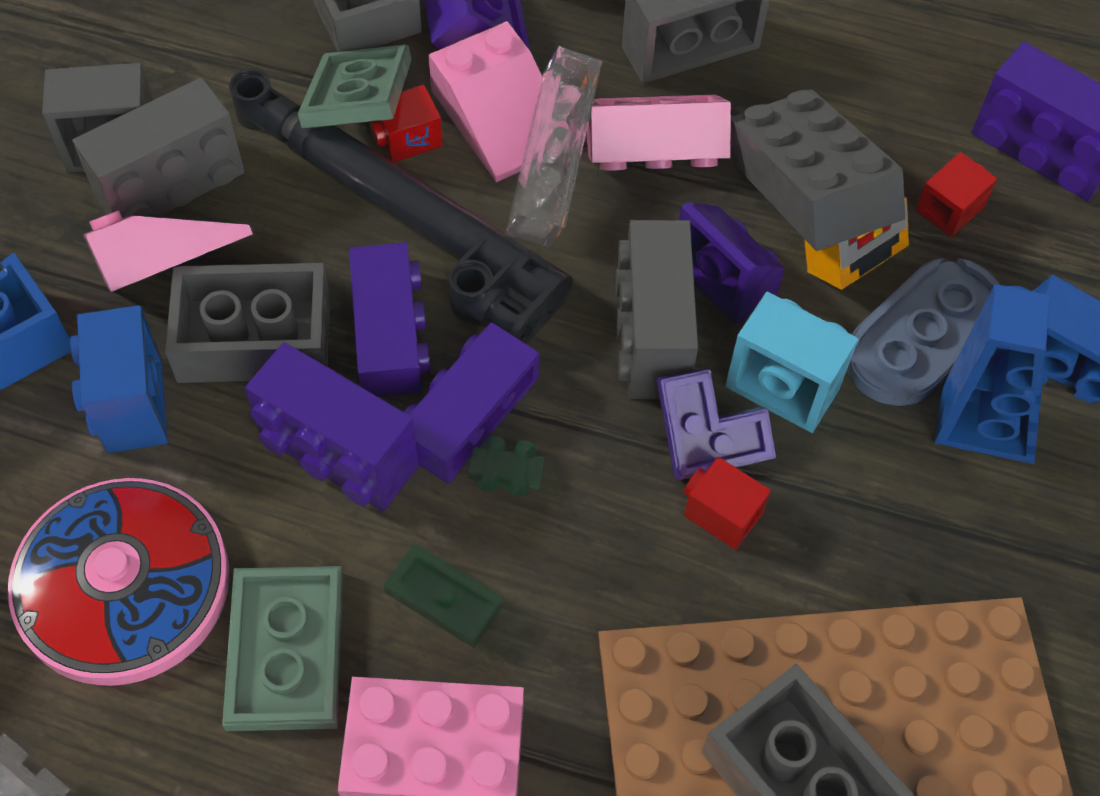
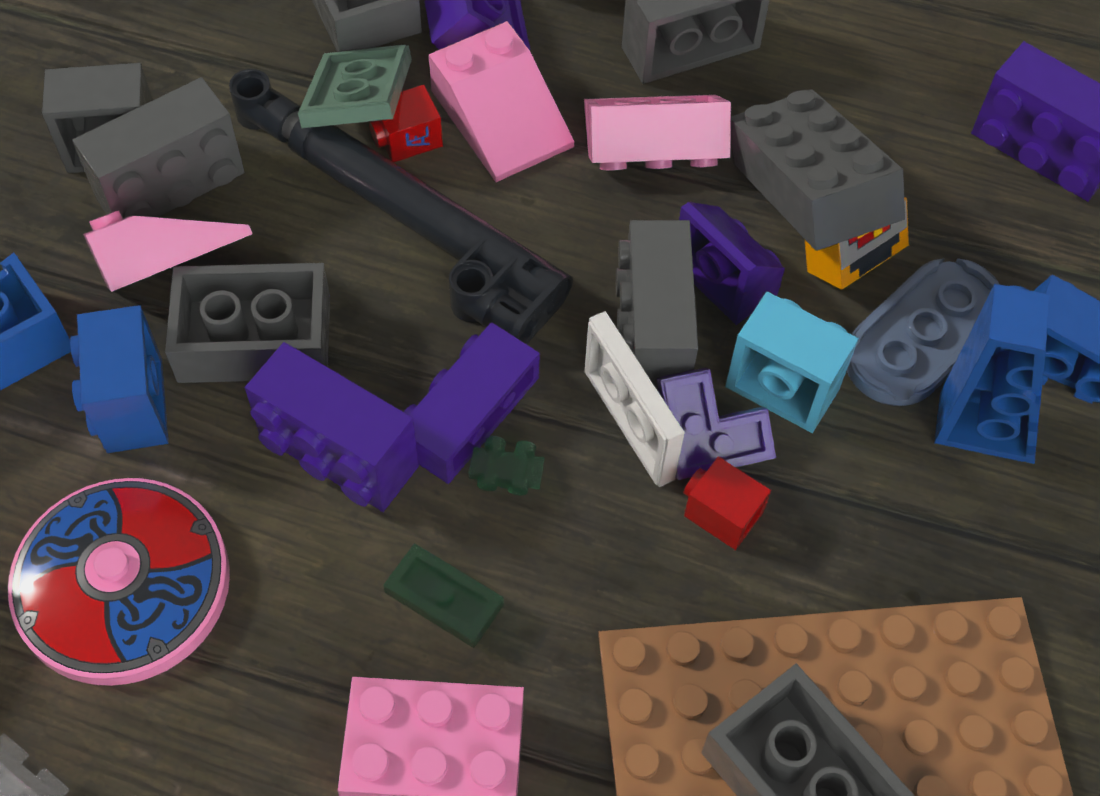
(284, 649): sand green tile -> none
(387, 319): dark purple brick -> none
(554, 147): clear brick -> none
(633, 400): none -> white tile
(955, 194): red brick -> none

